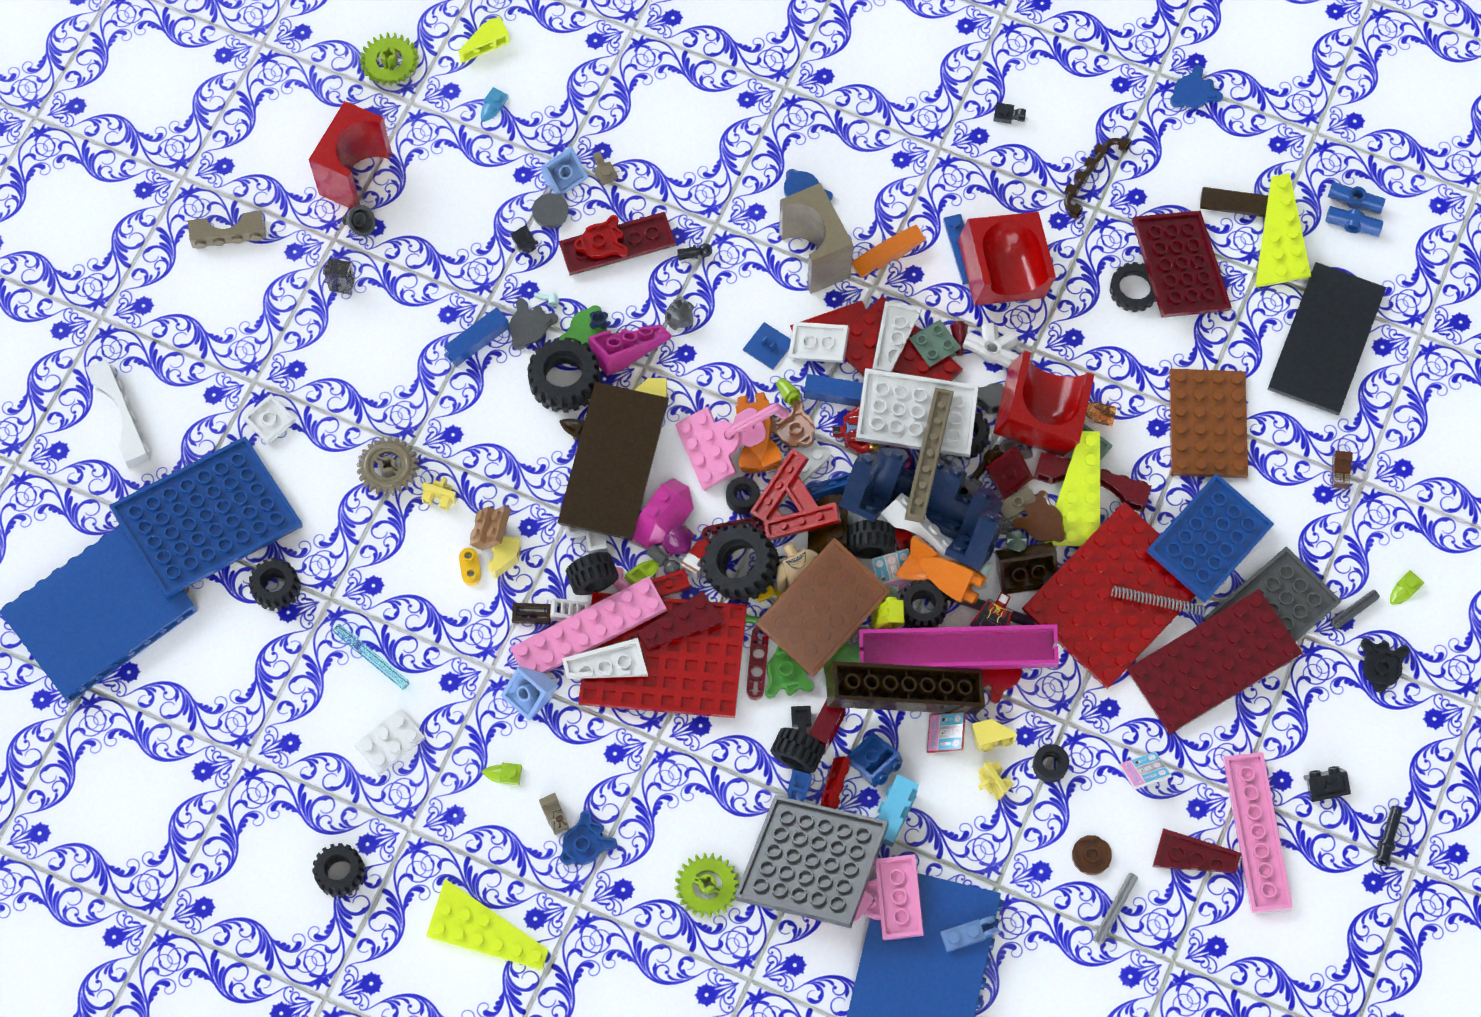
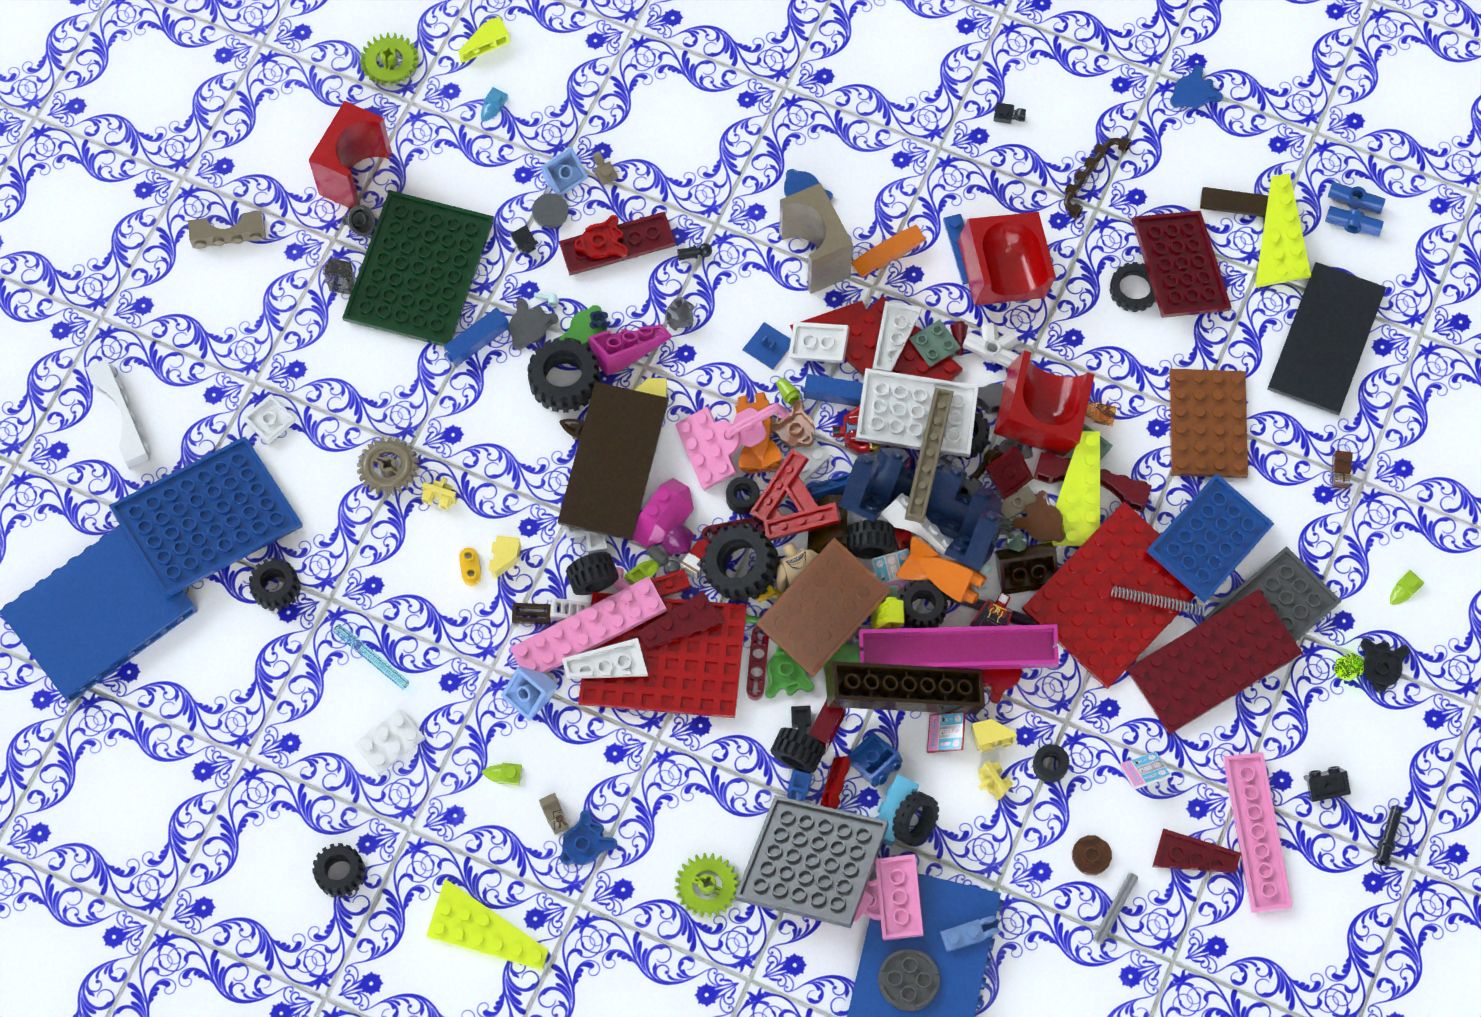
(418, 268): none -> dark green plate
(489, 527): medium nougat plate -> none
(905, 813): none -> black tyre
(908, 980): none -> dark grey tile
(1349, 666): none -> clear neon green head
(1355, 609): dark grey axle -> none

